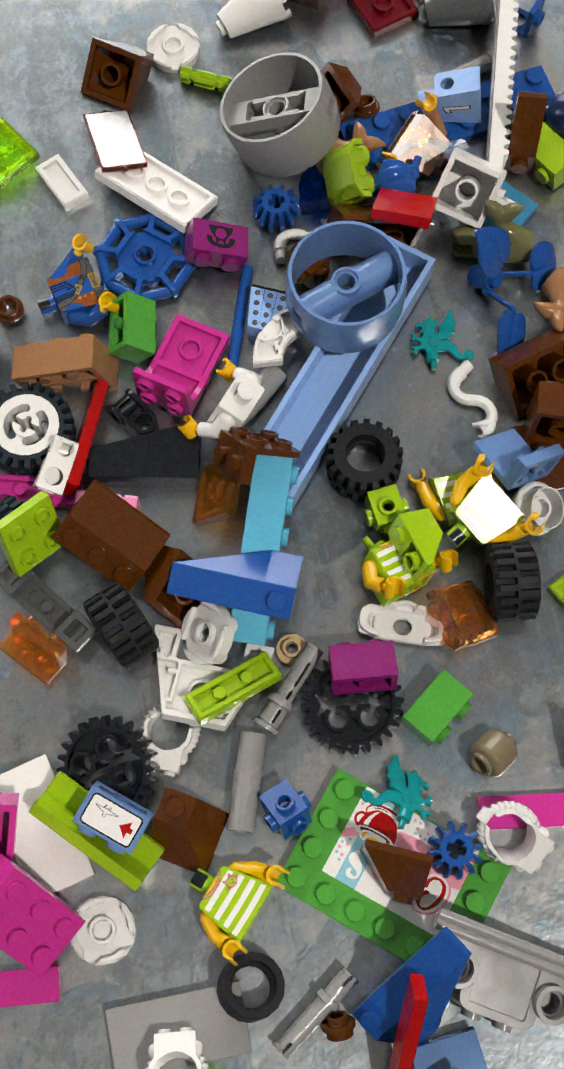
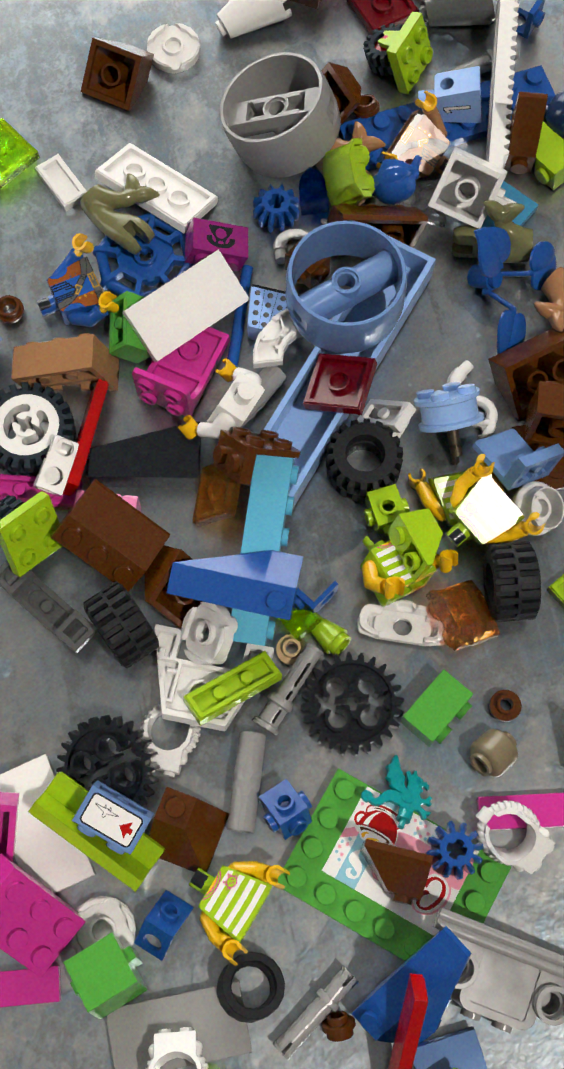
(34, 649): clear orange bracket -> none
(99, 207): none -> olive piece
(106, 976): none -> bright green plate
(115, 141): piece -> none
(132, 414): black piece -> none
(164, 923): none -> blue bracket
(186, 306): none -> white tile
(204, 79): lime axle -> none
(301, 623): none -> clear neon green tile
(302, 601): none -> blue bracket
(331, 636): none -> lime cone
(340, 383): none -> dark red tile
(362, 667): magenta brick -> none
(391, 413): none -> white slope
(400, 51): none -> lime plate
(404, 208): red tile -> none
(435, 343): teal piece -> none
(448, 411): none -> light blue wheel
(501, 714): none -> reddish brown plate

